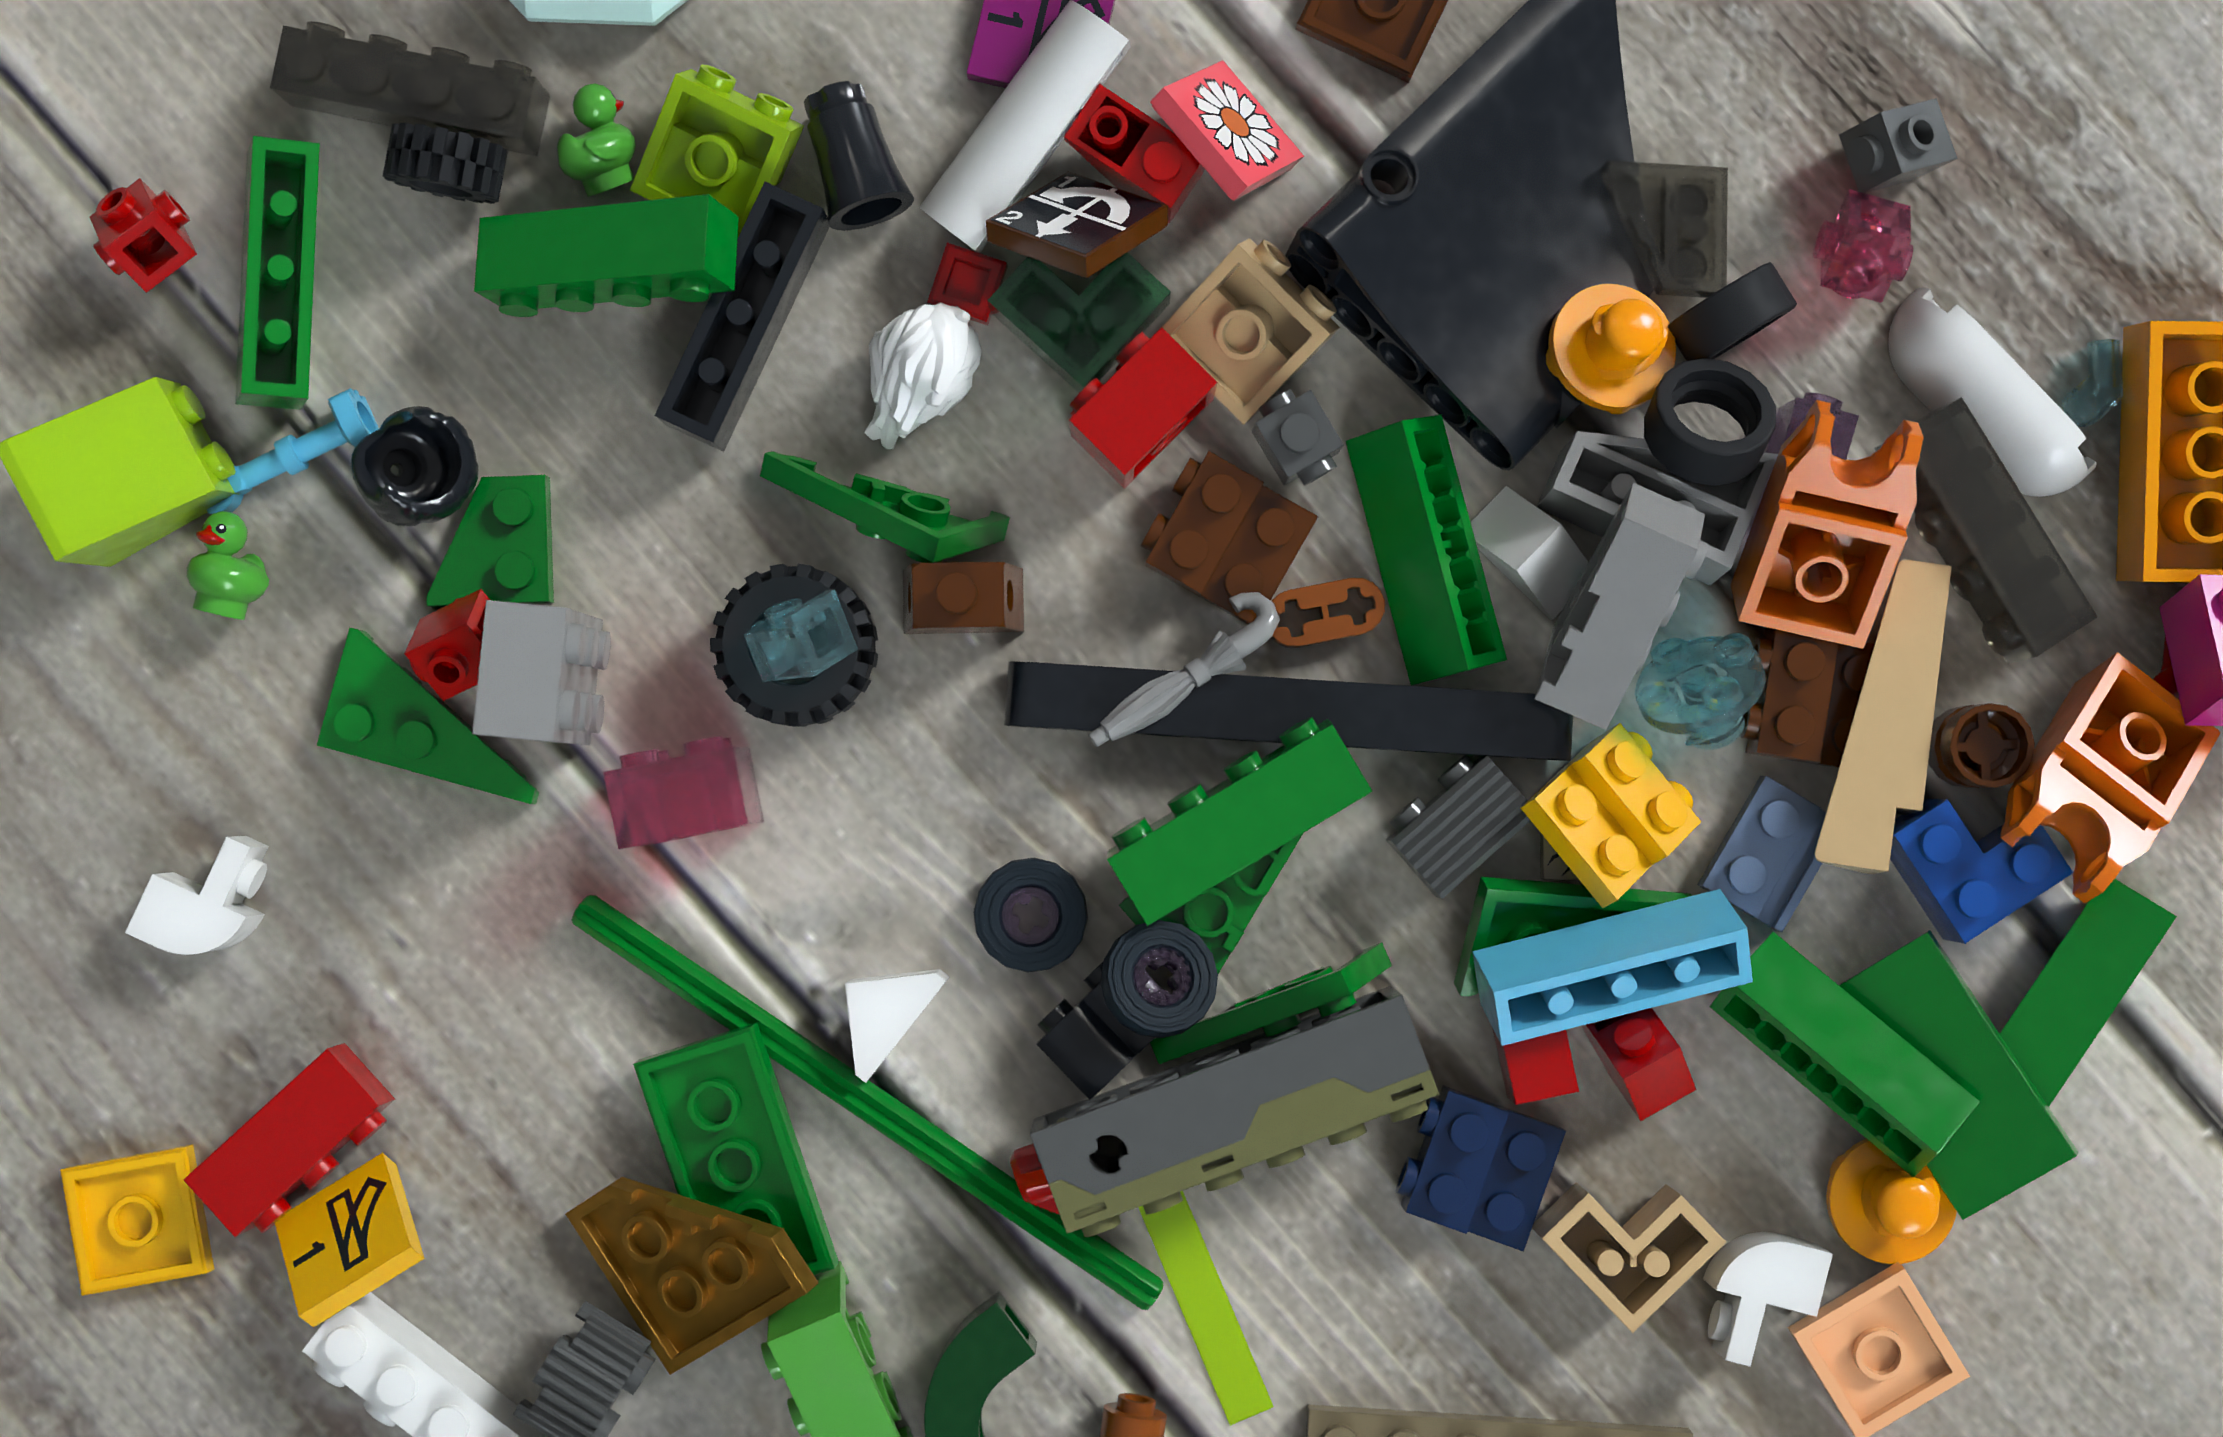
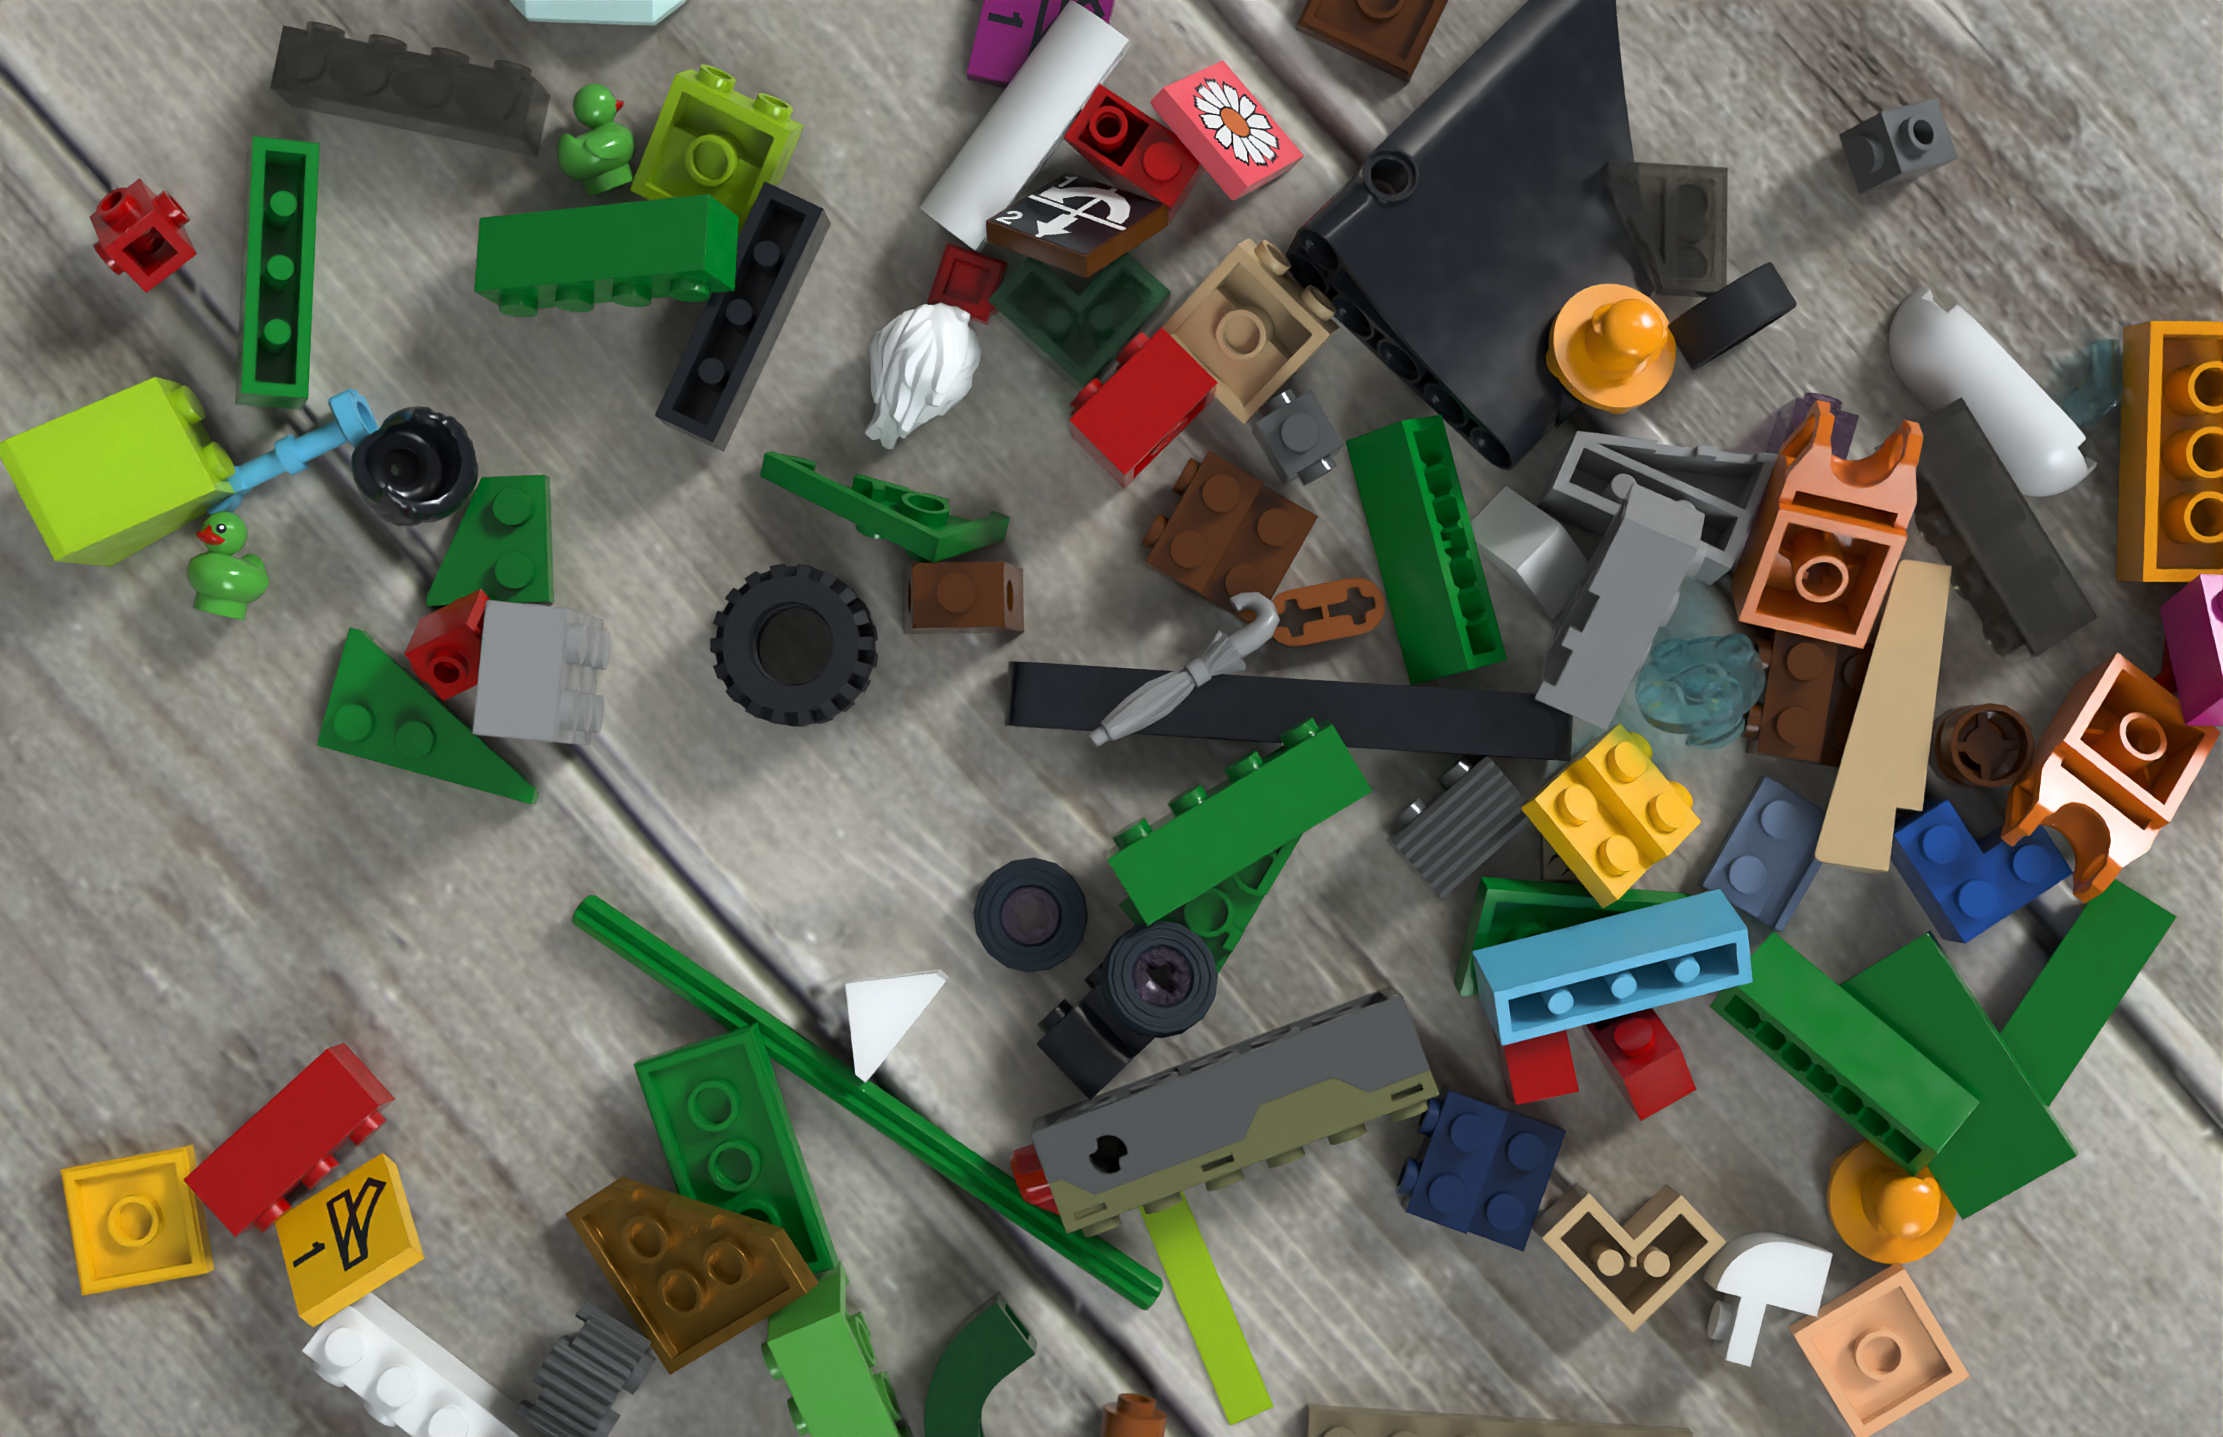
(207, 918): white brick -> none
(445, 163): black tyre -> none
(682, 796): clear pink brick -> none
(800, 638): clear light blue brick -> none
(854, 159): black plant -> none
(1279, 1006): green wing -> none
(1723, 387): black tyre -> none
(1865, 246): clear pink brick -> none

